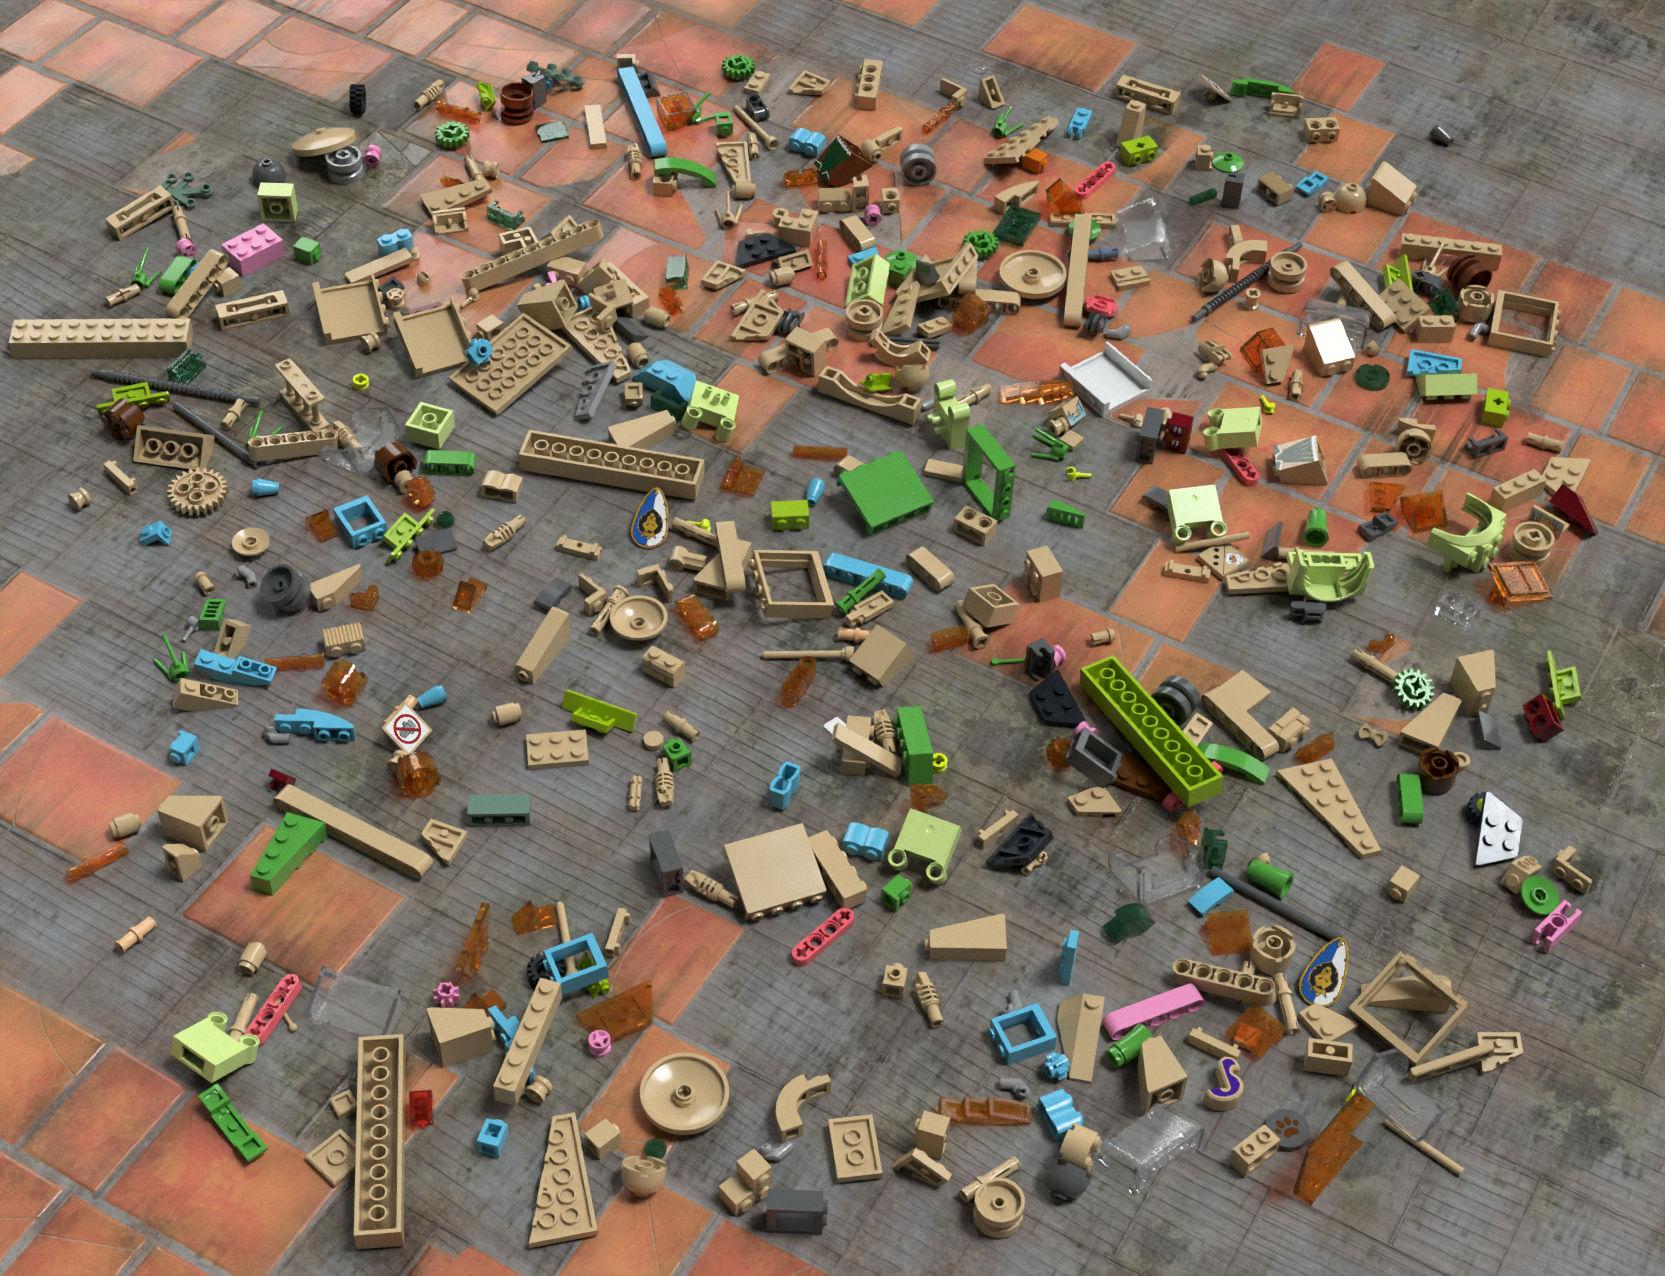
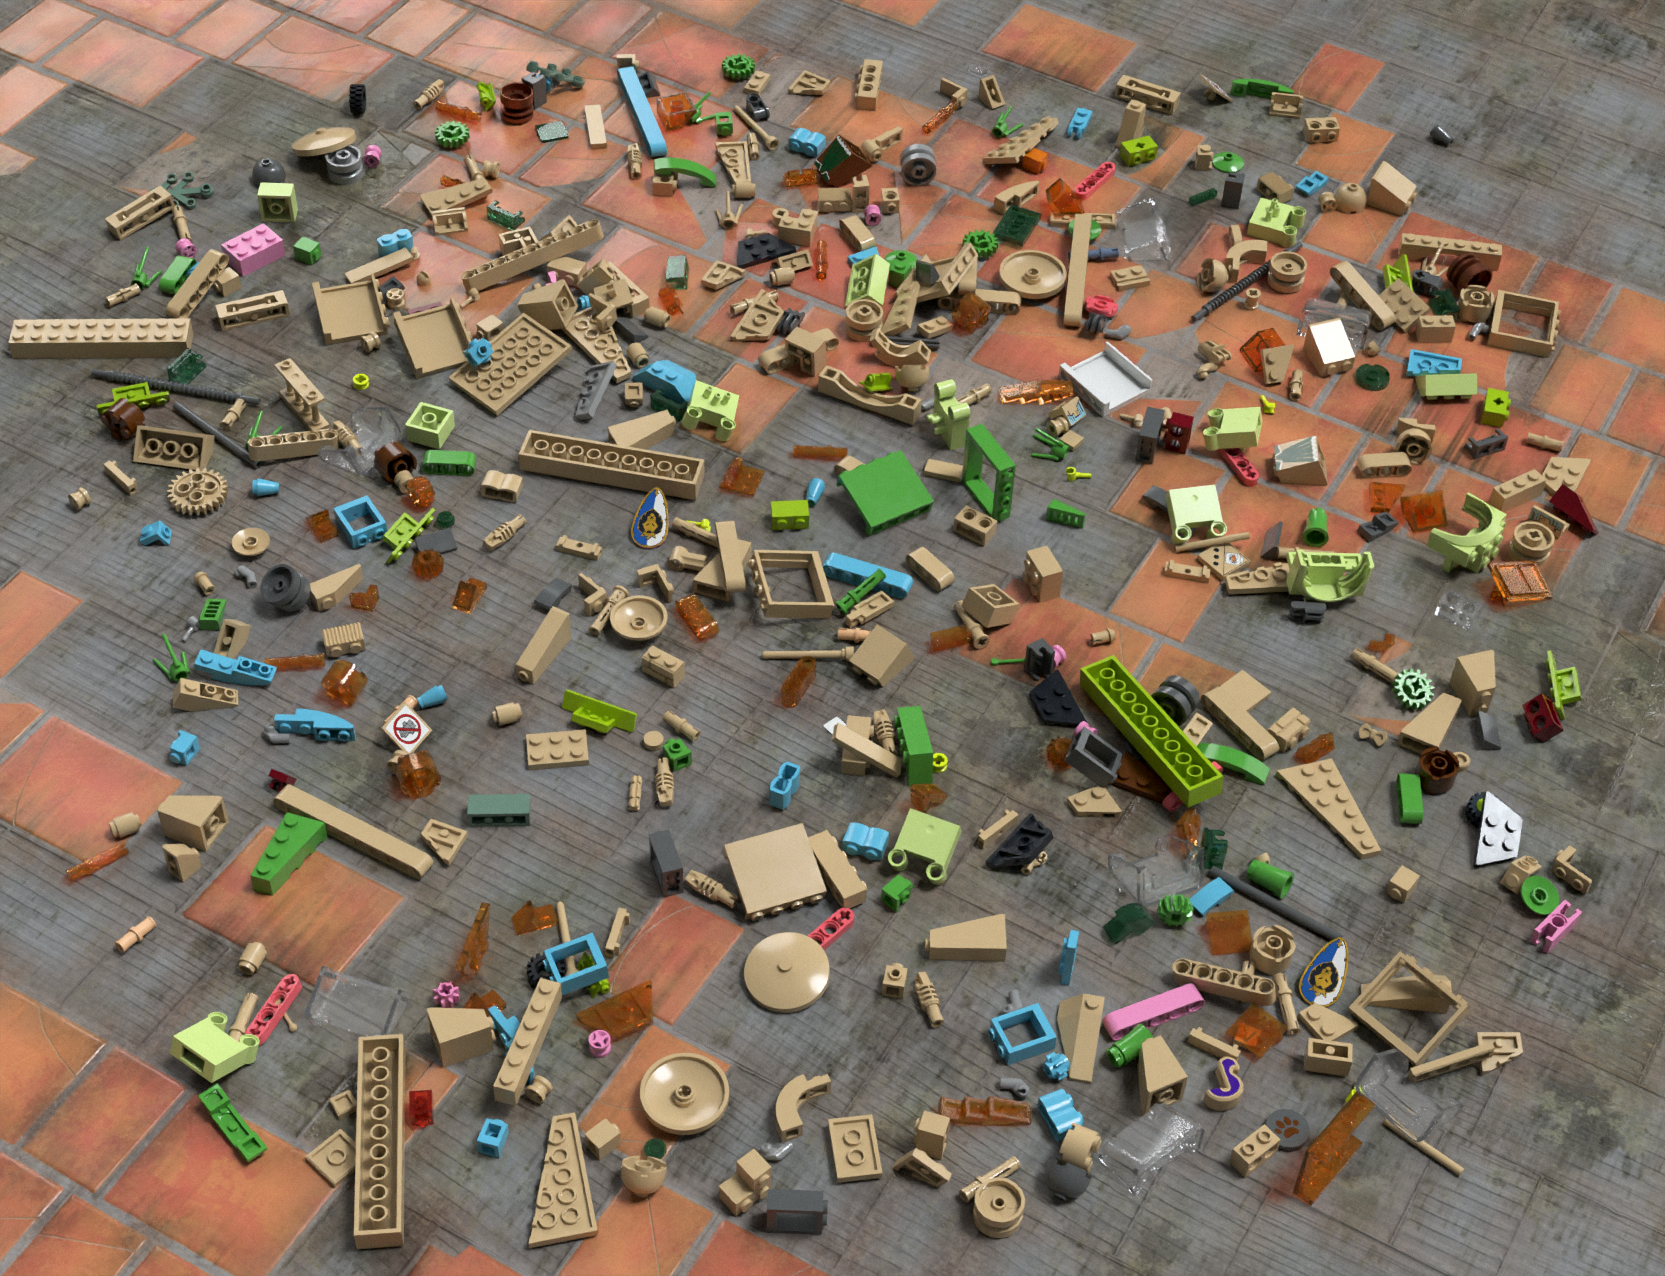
(787, 972): none -> tan dish
(1175, 910): none -> bright green gear
(1271, 221): none -> yellowish green piece

